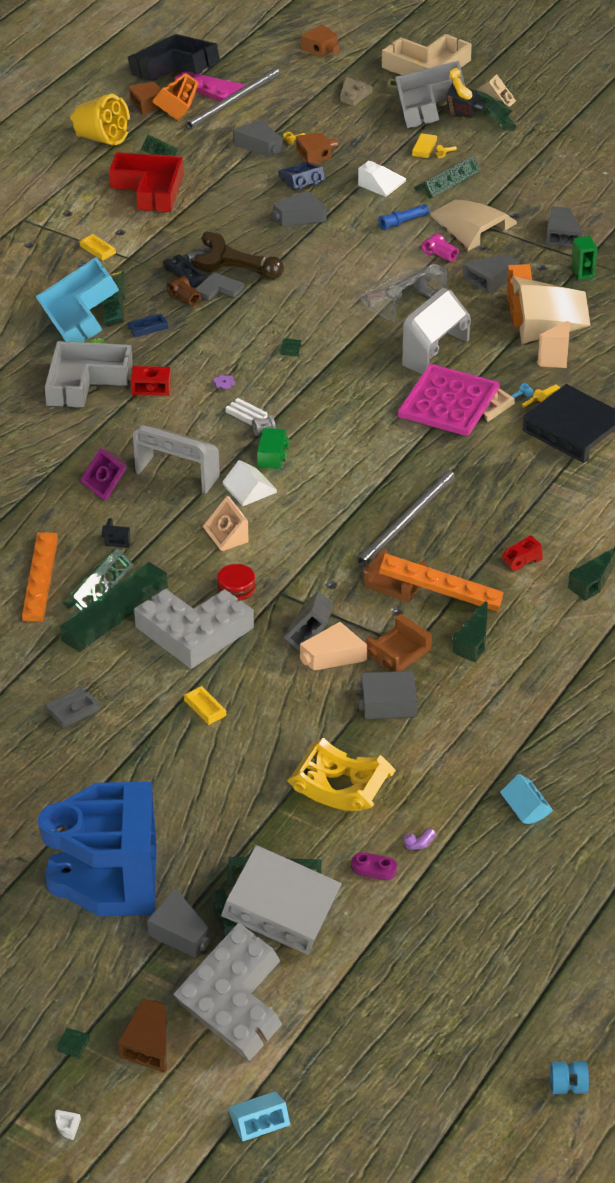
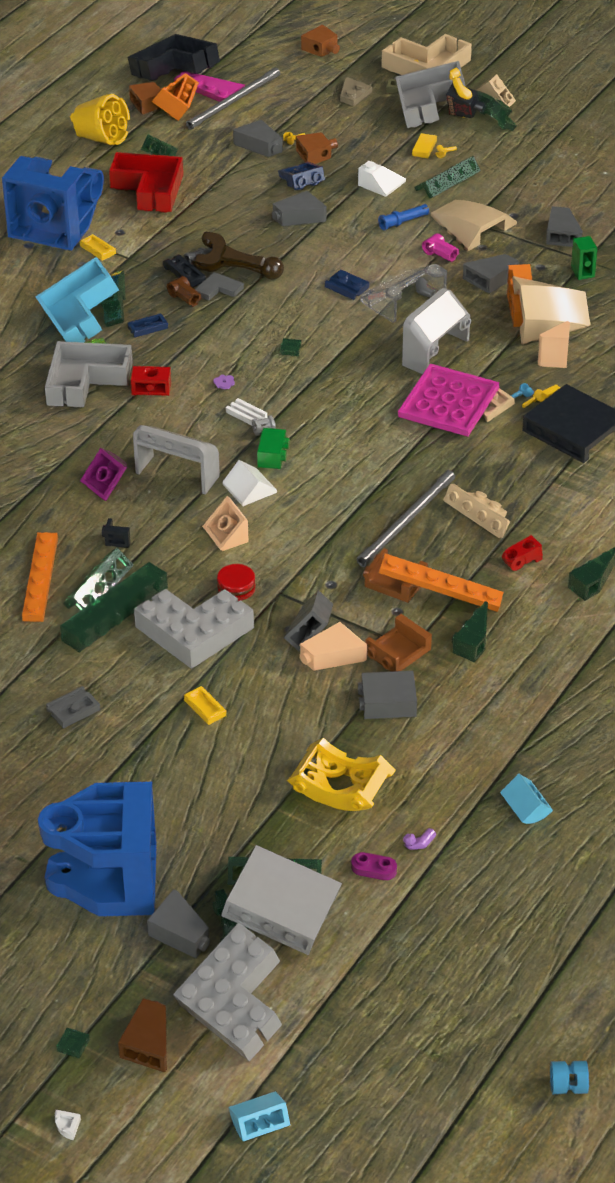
(68, 199): none -> blue brick
(347, 284): none -> dark blue plate
(479, 509): none -> tan bracket

